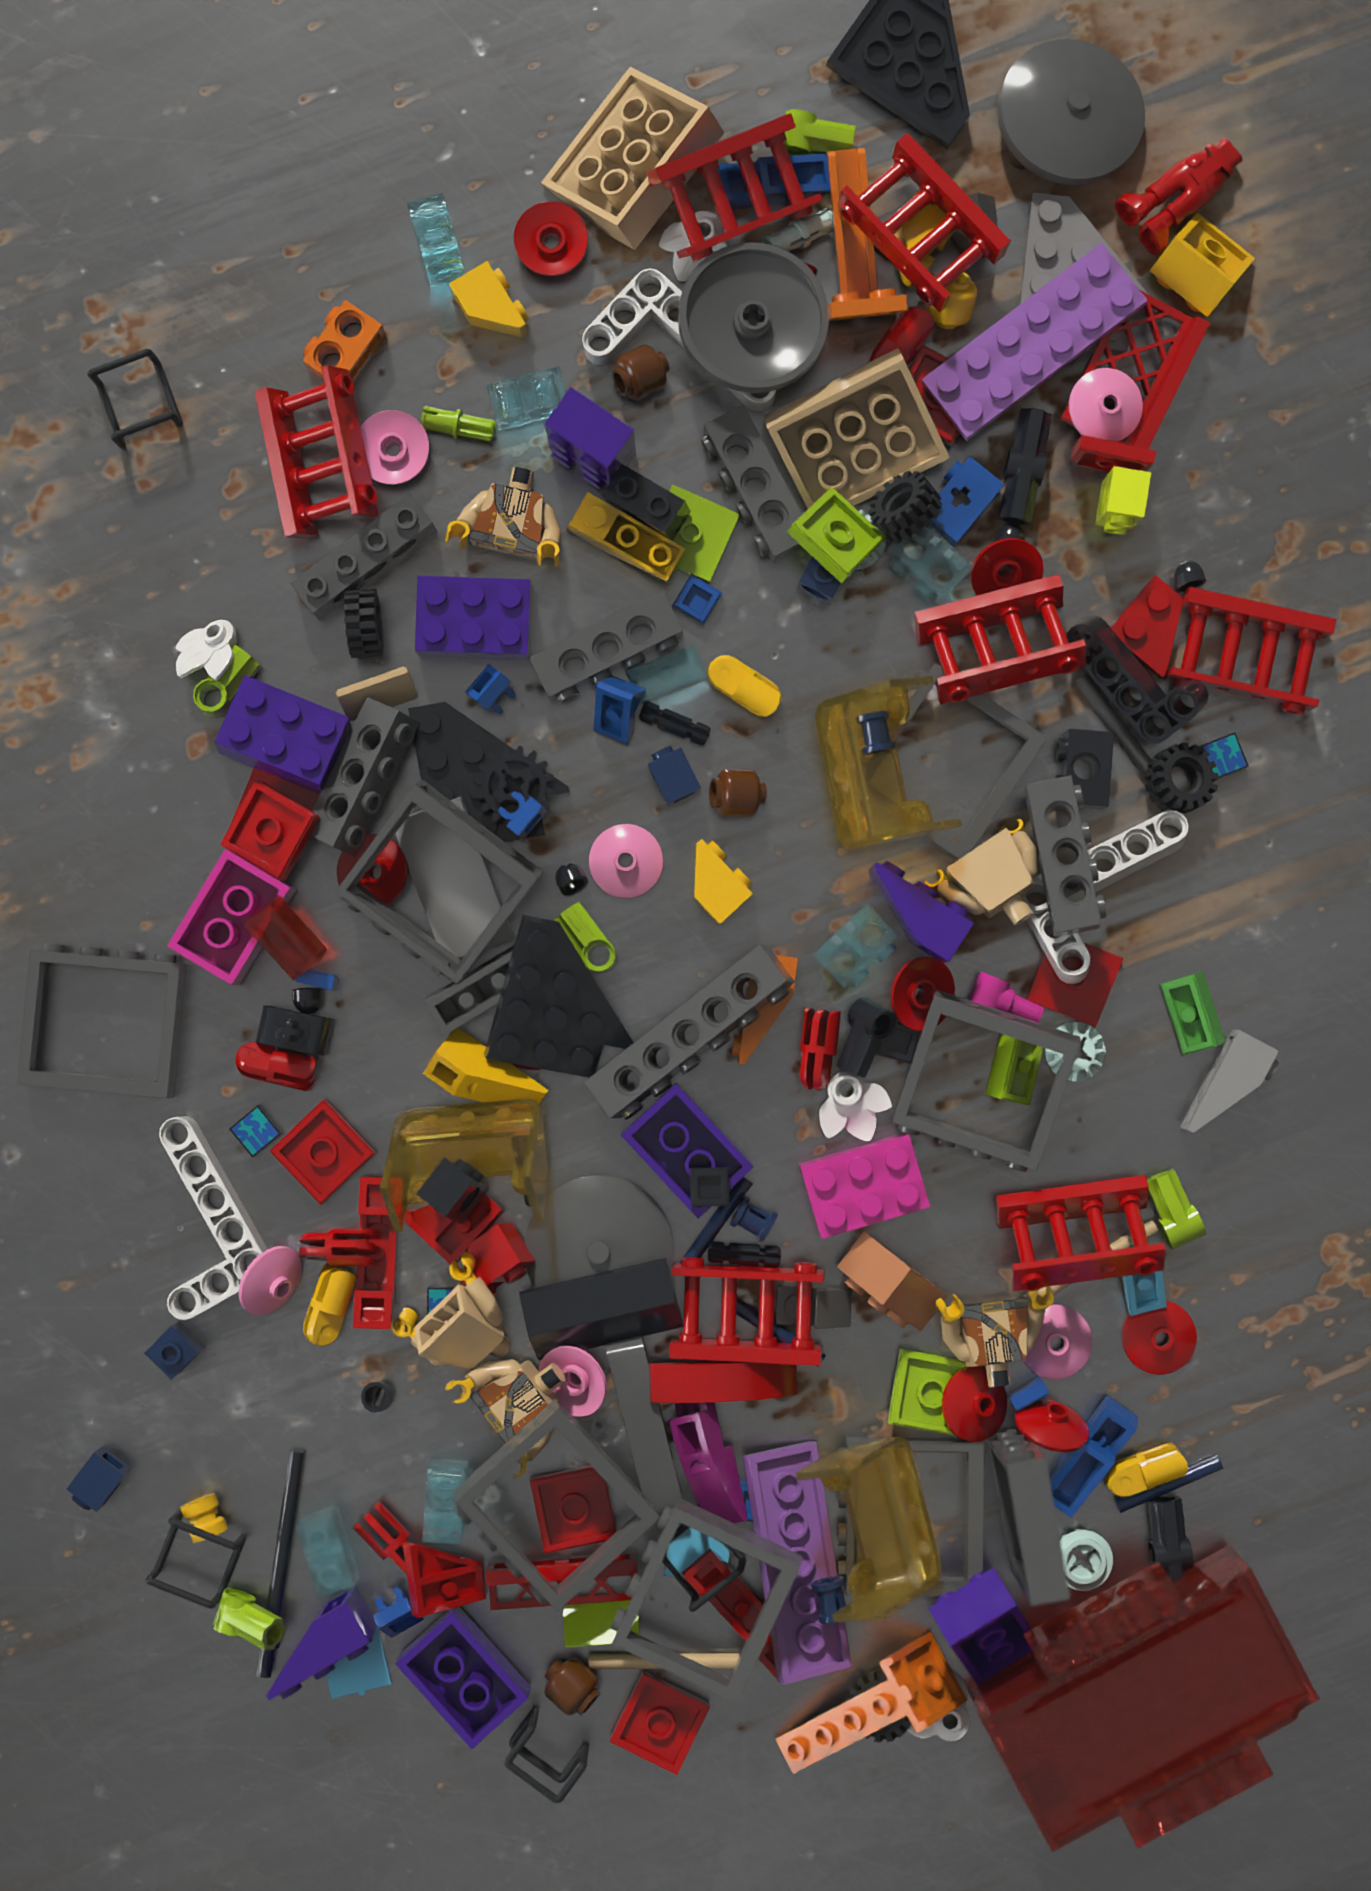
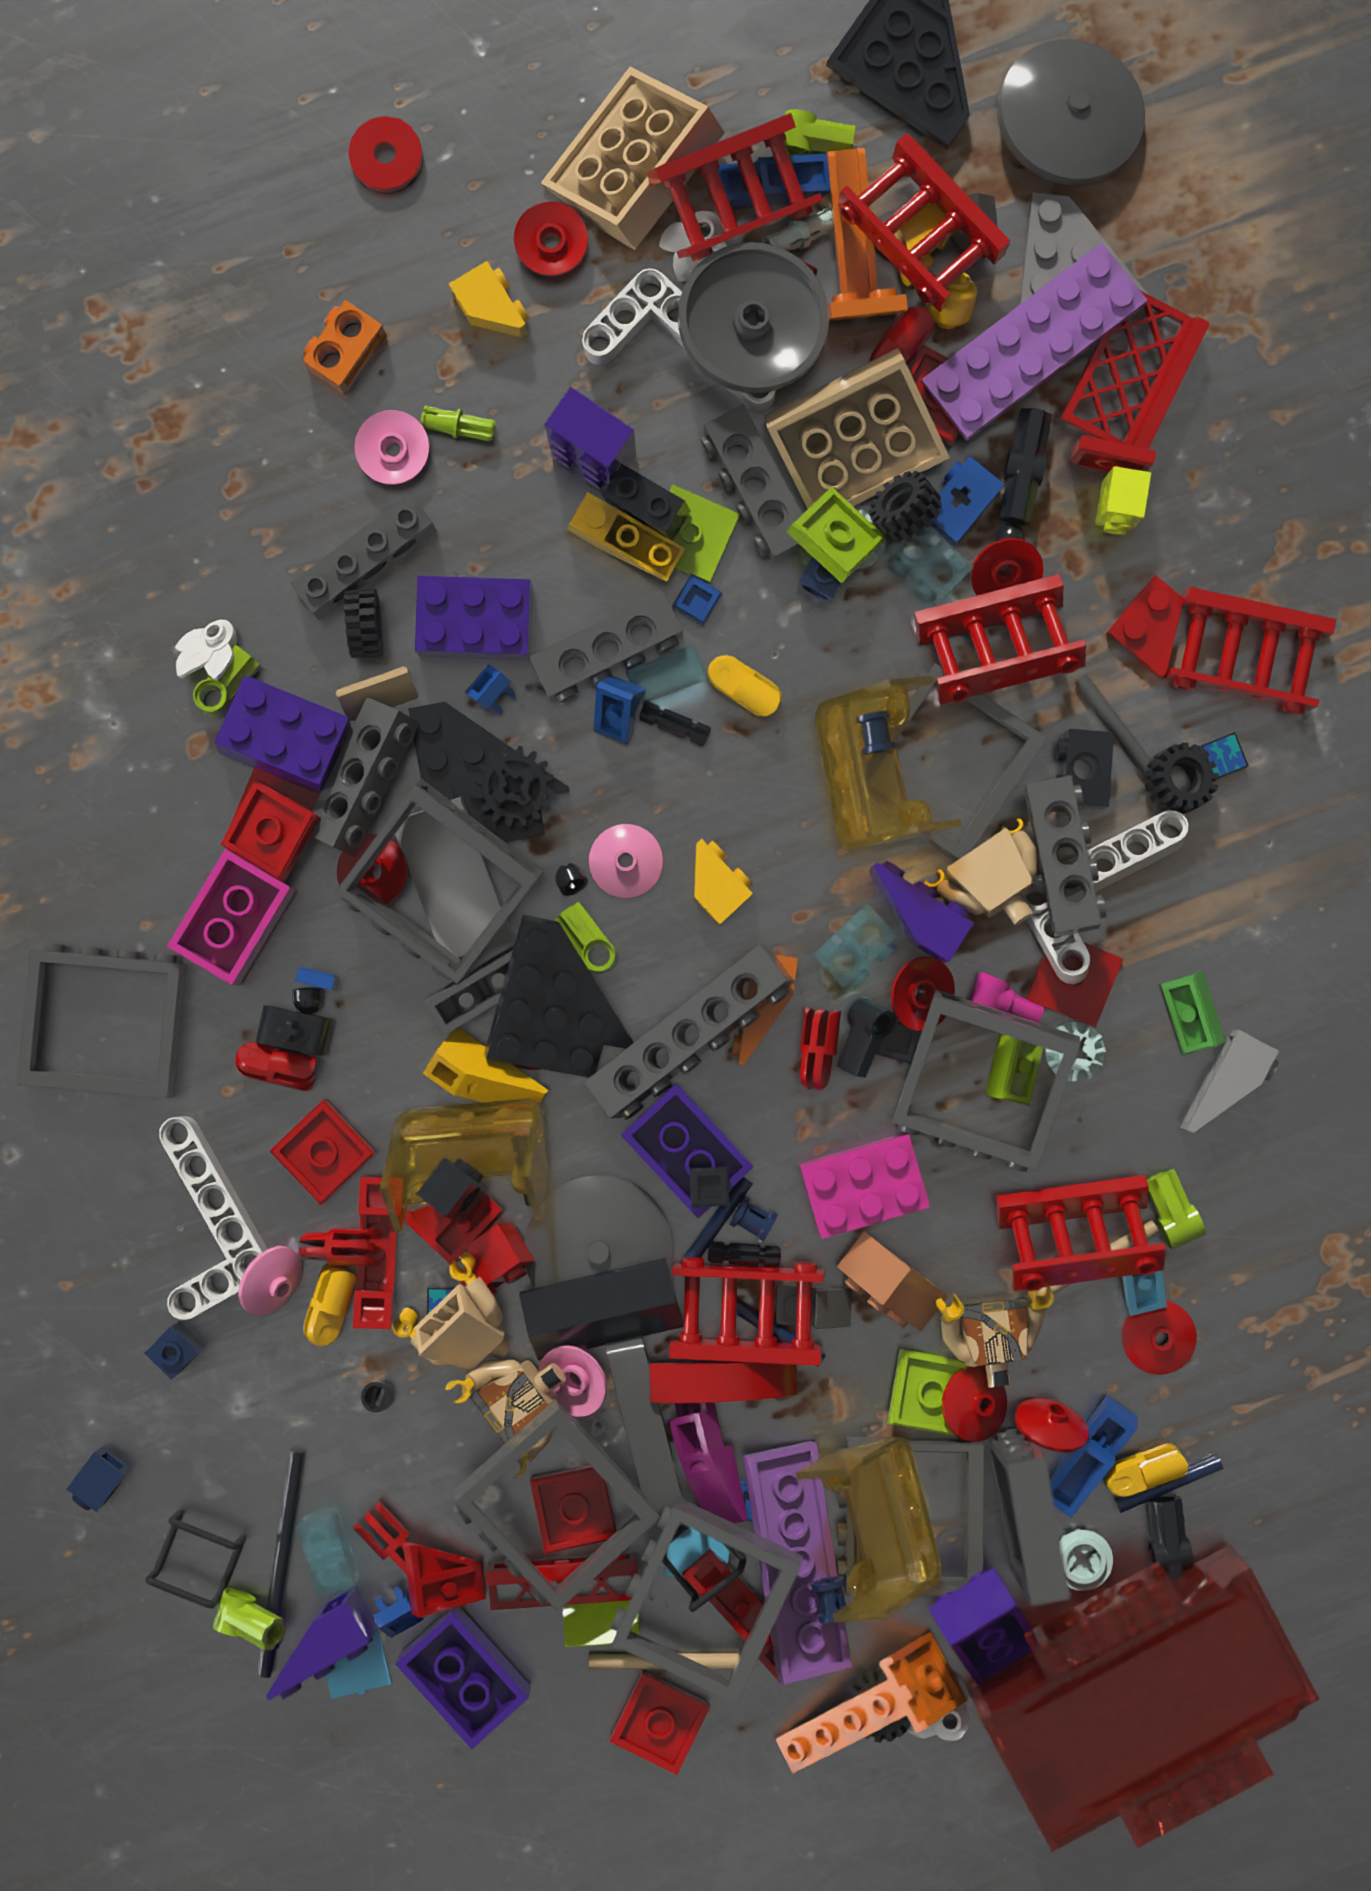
(119, 434): black piece -> none
(203, 1515): yellow wheel -> none
(256, 1131): tile -> none
(285, 456): red fence -> none
(285, 937): clear red slope -> none
(377, 134): none -> red tile
(436, 239): clear light blue brick -> none
(440, 1519): clear light blue brick -> none
(510, 520): torso -> none
(517, 1743): black piece -> none
(525, 817): blue tile -> none
(526, 397): clear light blue brick -> none
(571, 1686): reddish brown head -> none
(640, 372): reddish brown head -> none
(673, 775): dark blue brick -> none
(737, 793): reddish brown head -> none
(855, 1111): white plate -> none
(1027, 1393): blue tile -> none
(1076, 1348): bright pink dish -> none
(1088, 407): bright pink dish -> none
(1133, 674): black beam -> none
(1189, 575): black hinge -> none
(1197, 178): red piece -> none
(1201, 265): yellow slope -> none

